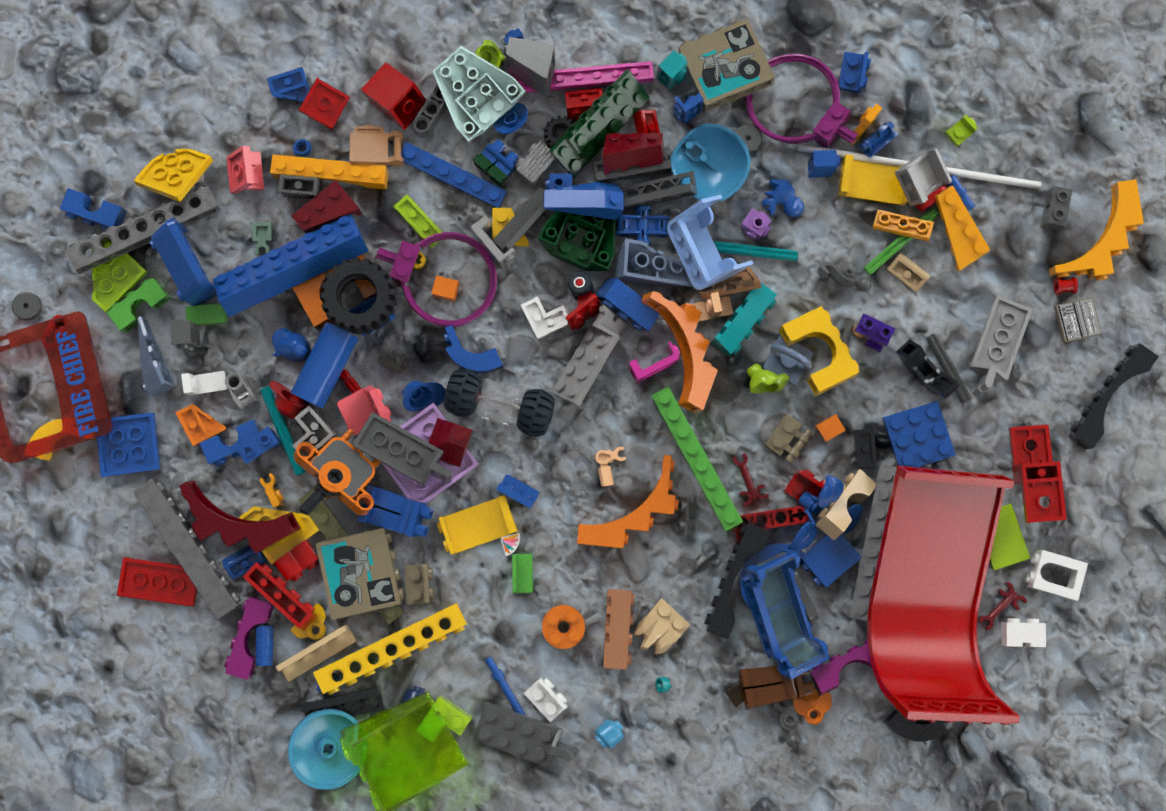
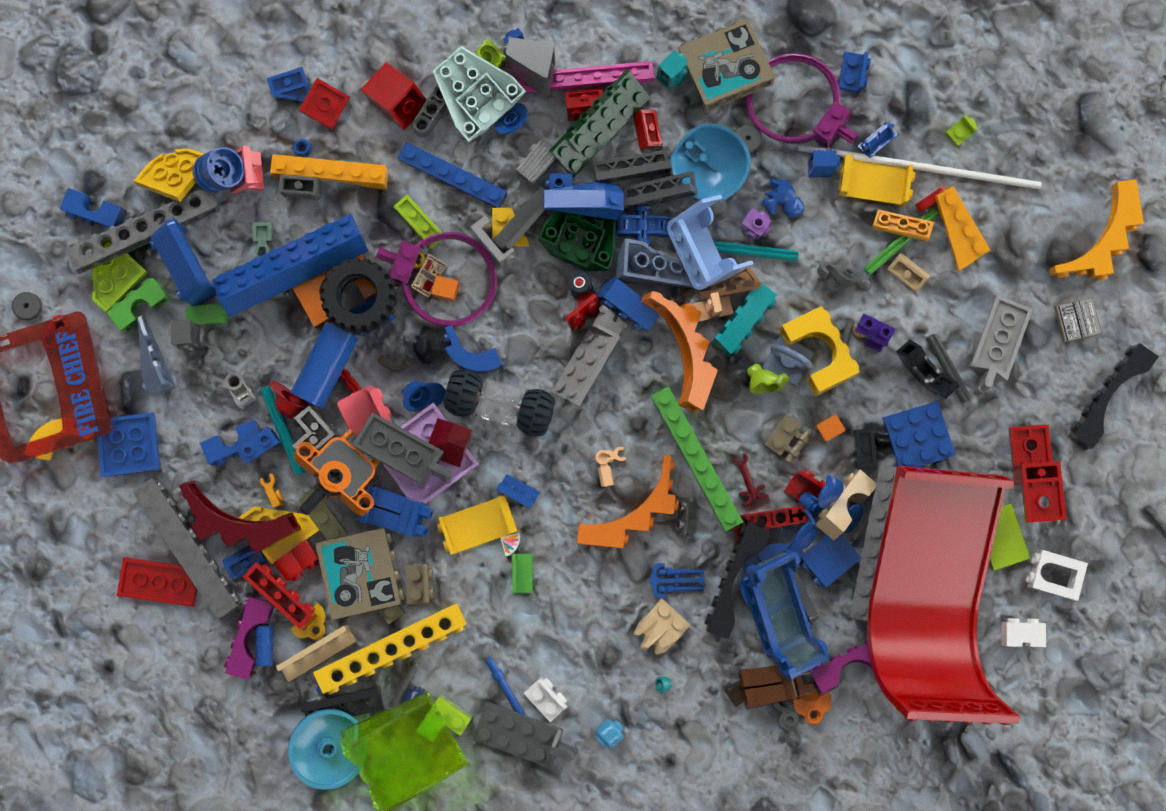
(198, 424): orange wing -> none
(203, 383): white bracket -> none
(227, 168): none -> blue wheel
(290, 345): blue hair -> none
(325, 208): dark red wedge -> none
(370, 146): medium nougat piece -> none
(425, 278): none -> slope
(495, 164): hips -> none
(542, 322): white plate -> none
(552, 126): black tyre -> none
(566, 639): orange wheel -> none
(617, 629): nougat wedge -> none
(632, 150): dark red wedge -> none
(640, 375): dark pink panel -> none
(654, 580): none -> blue piece
(687, 111): blue bracket -> none
(866, 120): light orange wing -> none
(914, 730): black arch -> none
(923, 176): light grey panel -> none
(962, 192): blue pin -> none
(1011, 597): dark red bar -> none
(1056, 208): dark grey brick -> none
(1065, 286): red bush -> none

